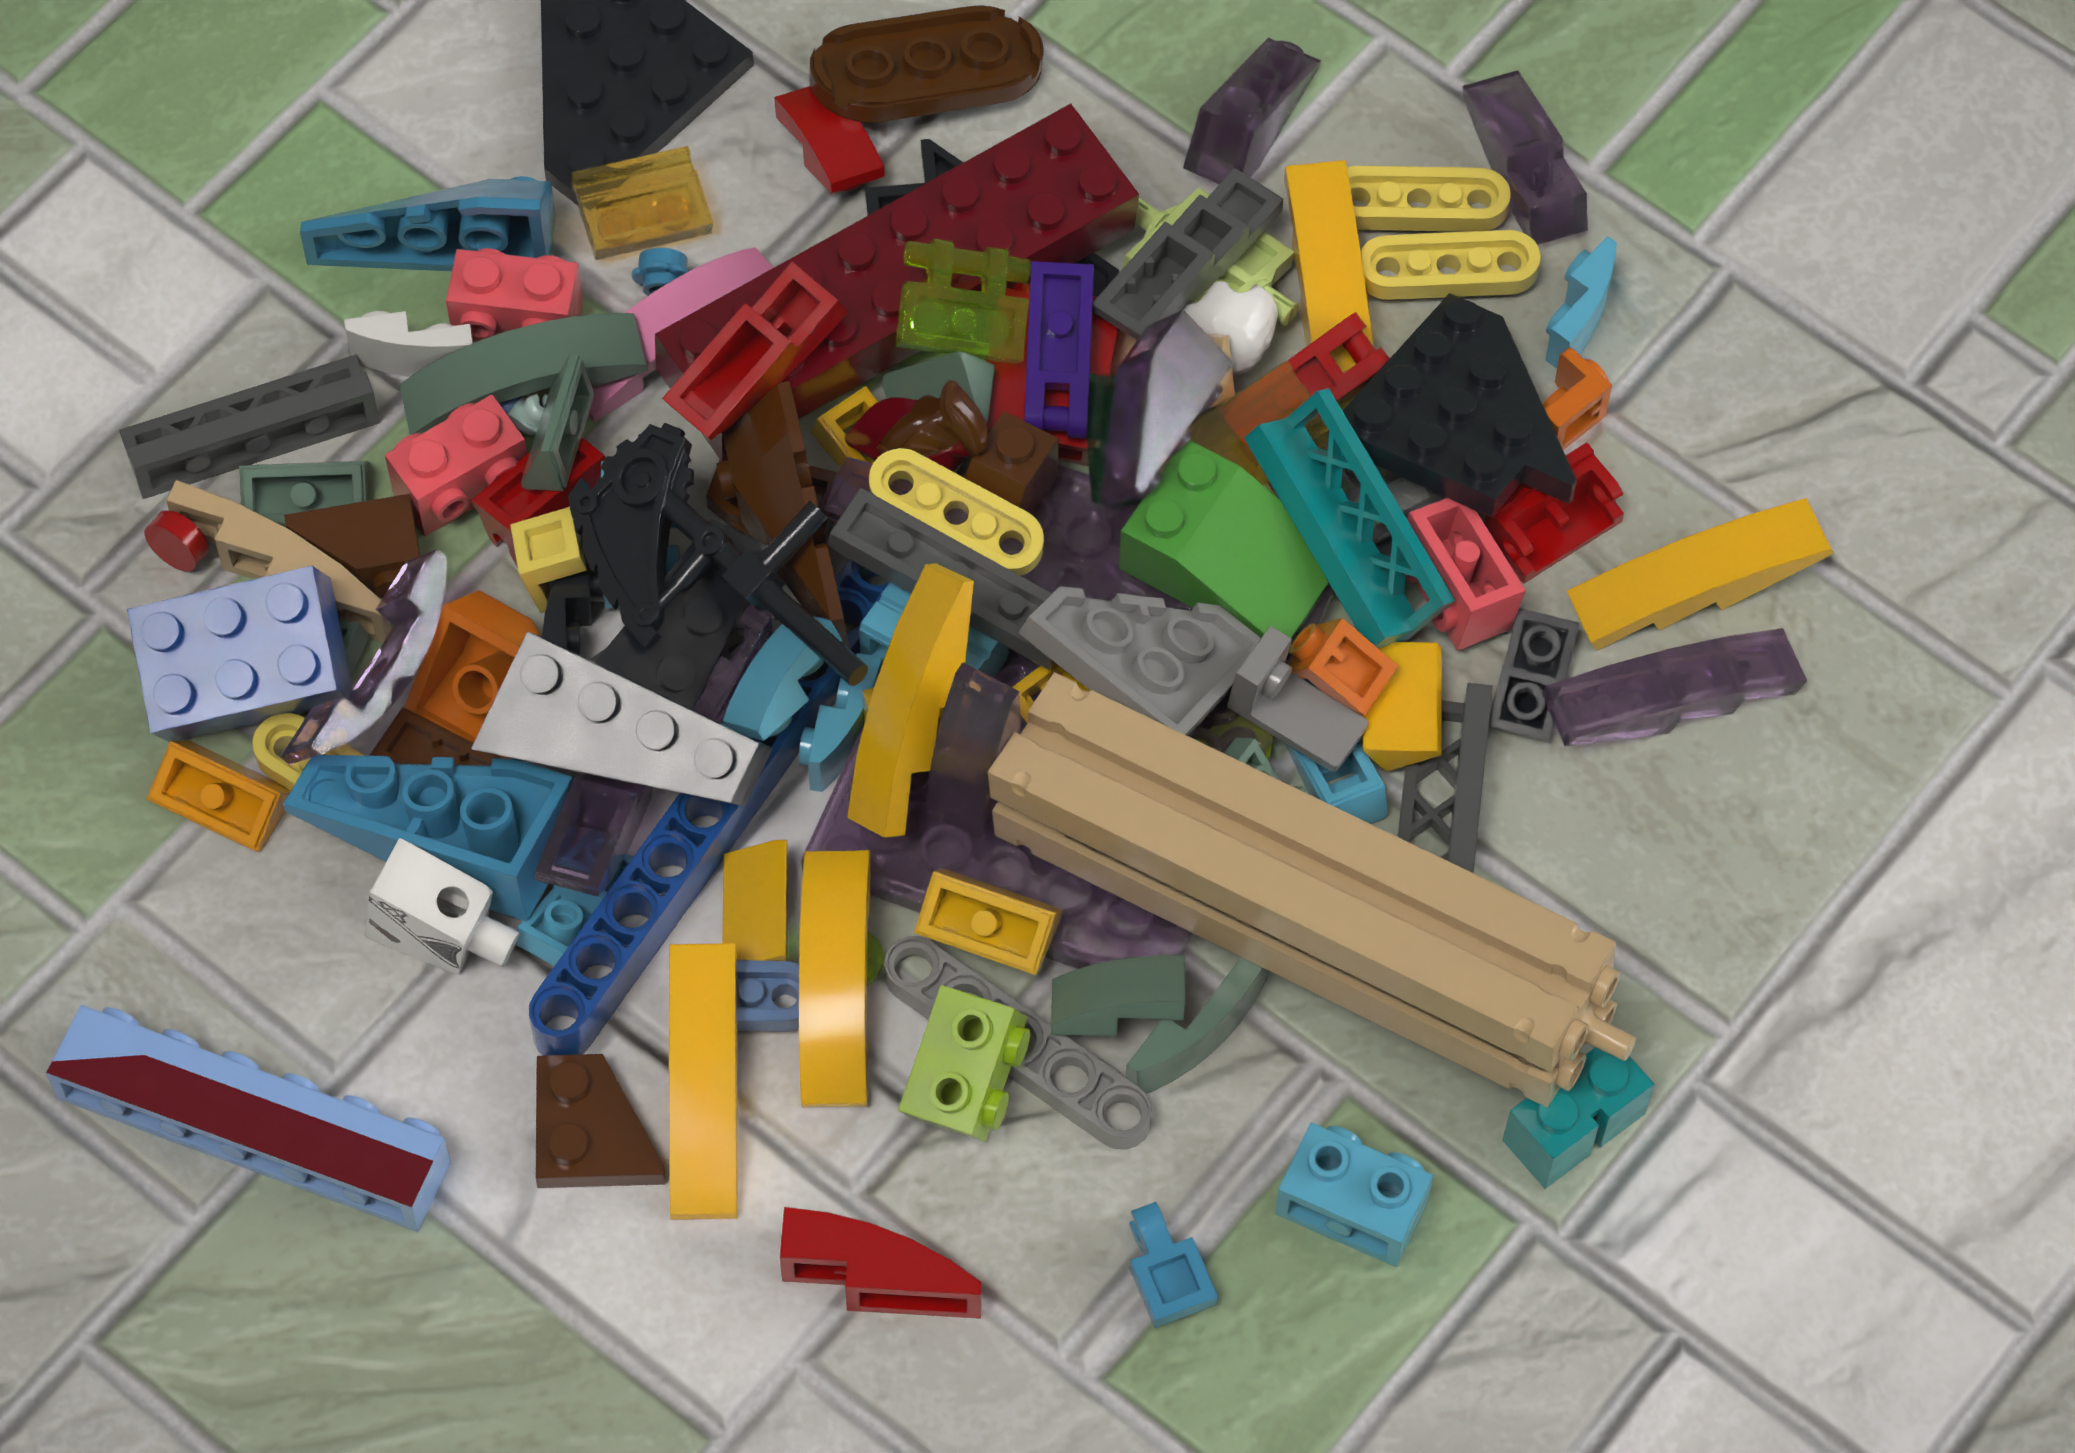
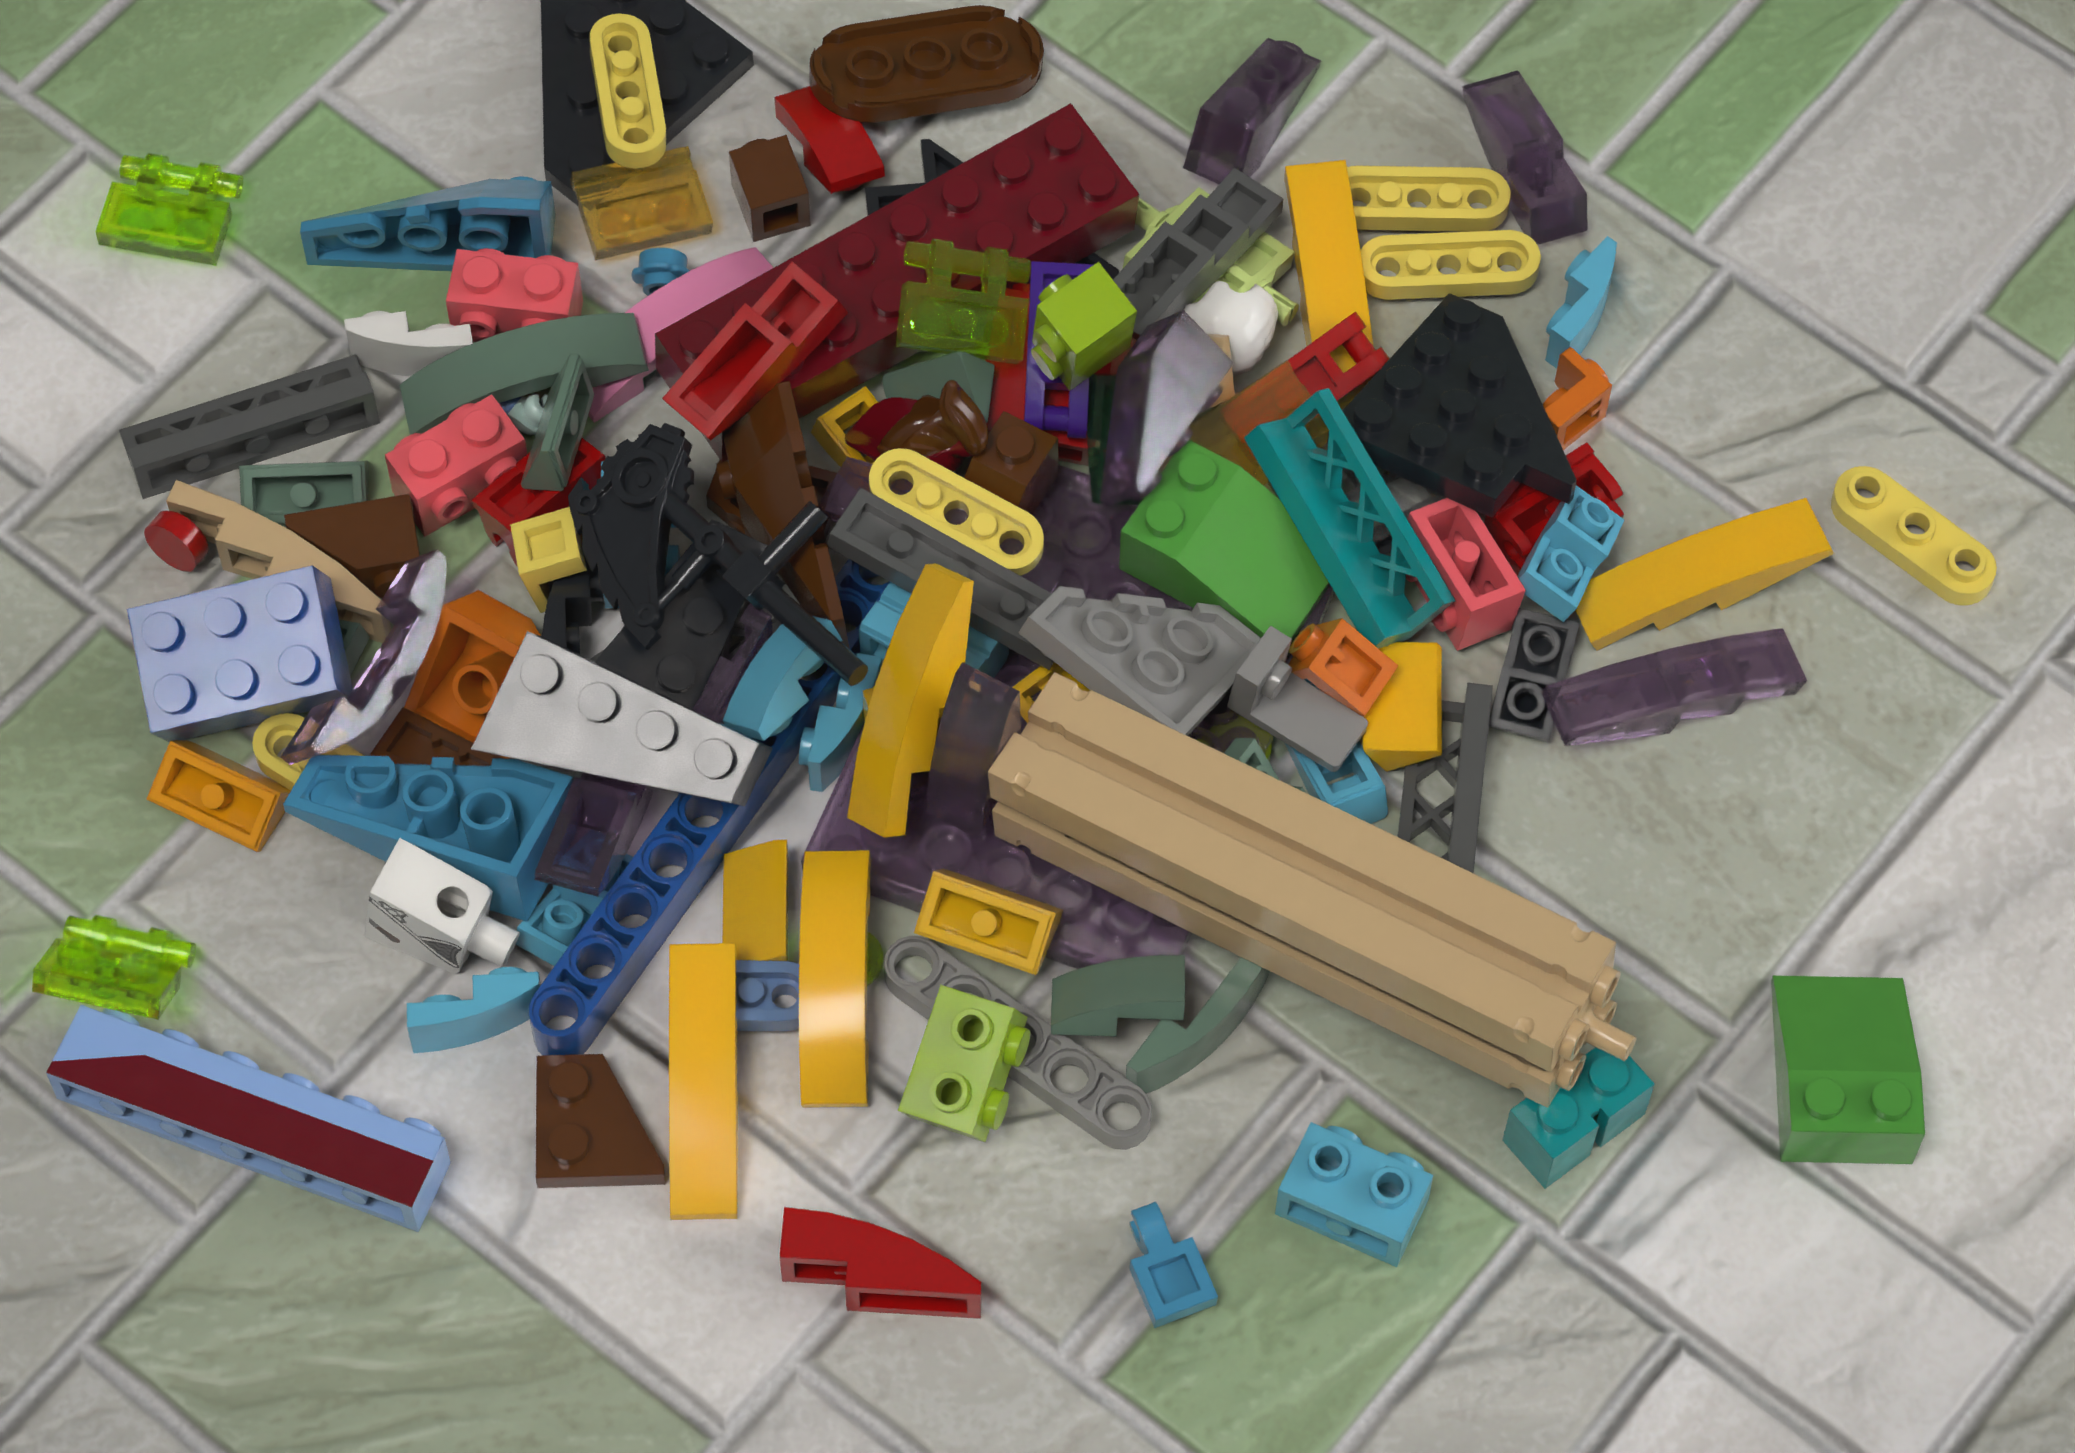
(114, 966): none -> clear neon green plate
(164, 221): none -> clear neon green plate
(497, 1006): none -> medium azure slope
(629, 75): none -> light yellow plate
(769, 187): none -> reddish brown brick
(1081, 326): none -> lime brick
(1568, 553): none -> medium azure slope
(1846, 1070): none -> bright green slope
(1925, 556): none -> light yellow plate

